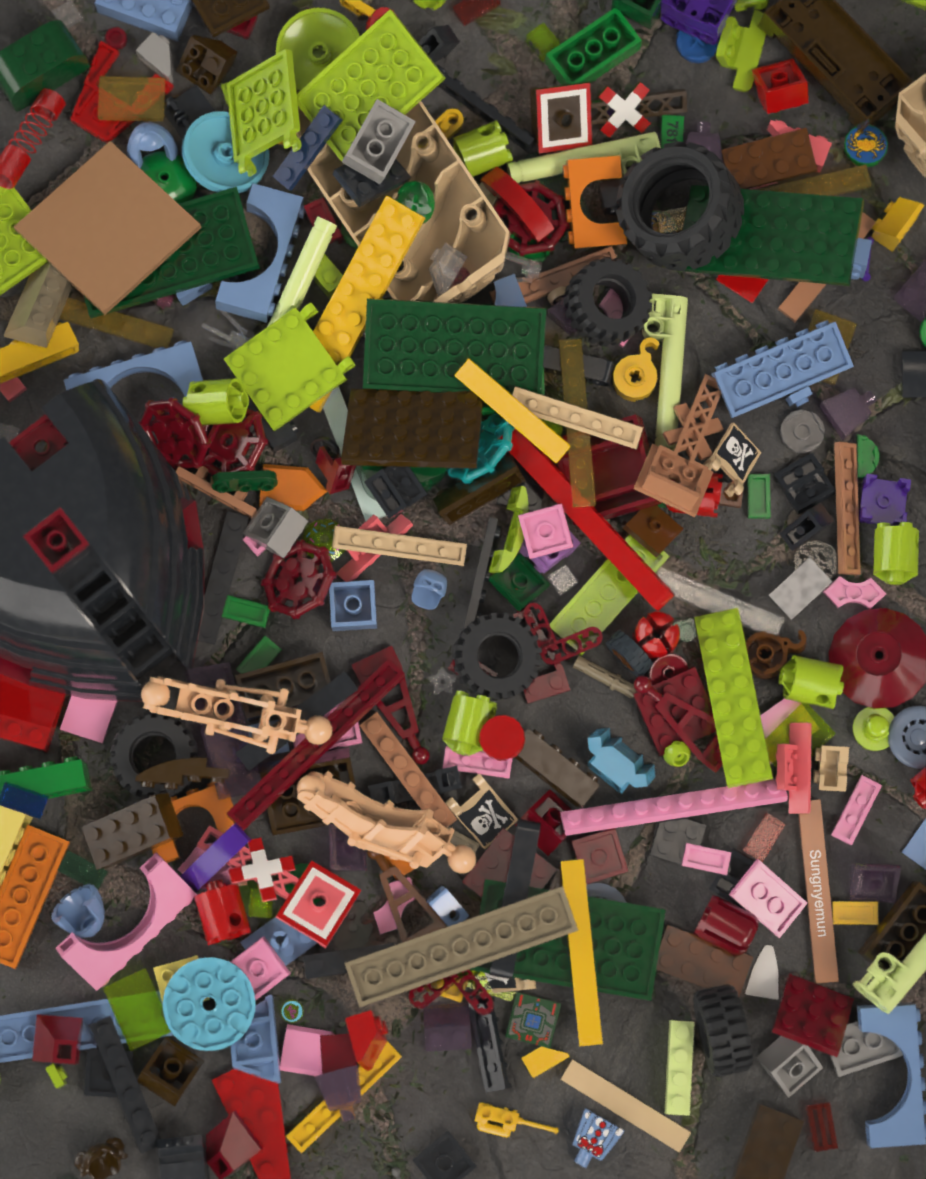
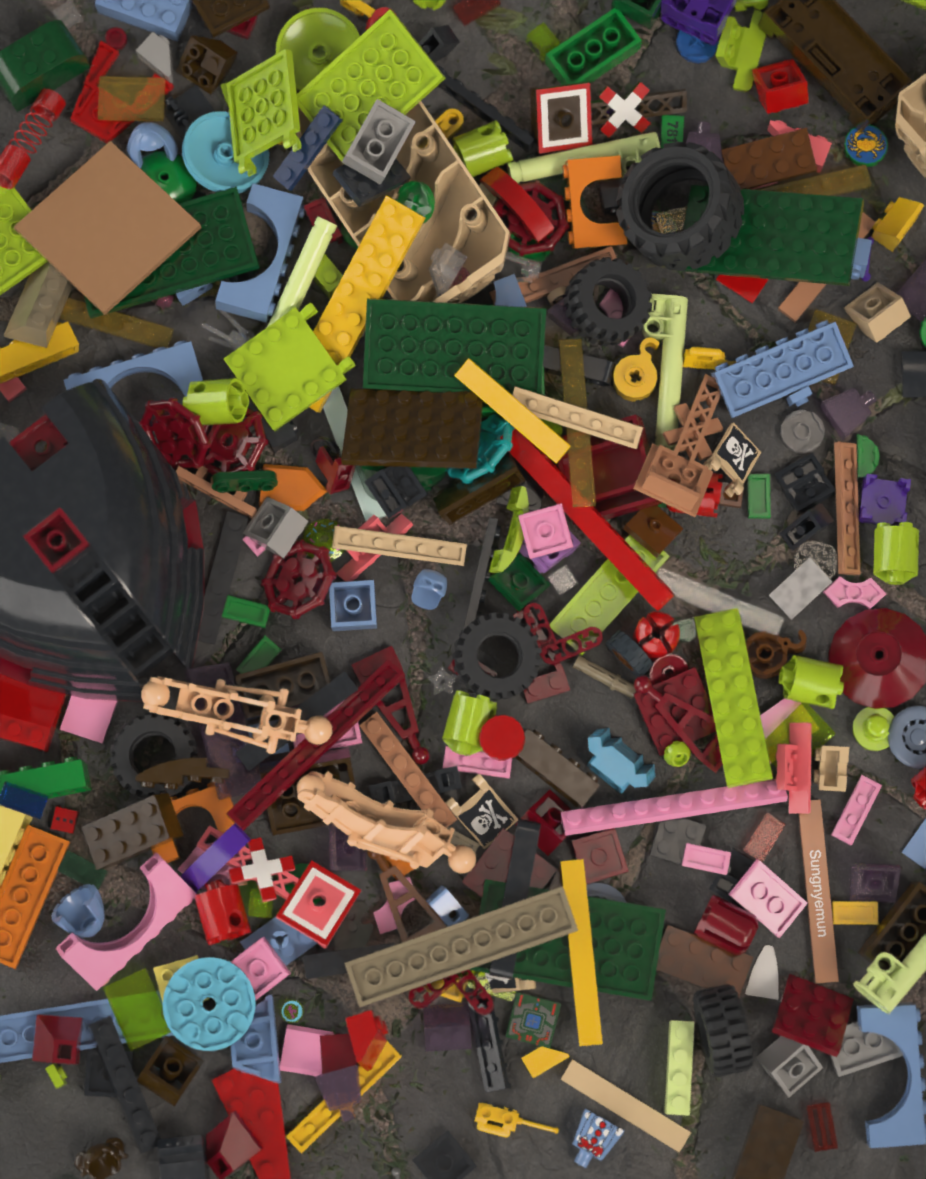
(64, 820): none -> red tile
(704, 358): none -> yellow piece
(878, 311): none -> tan slope

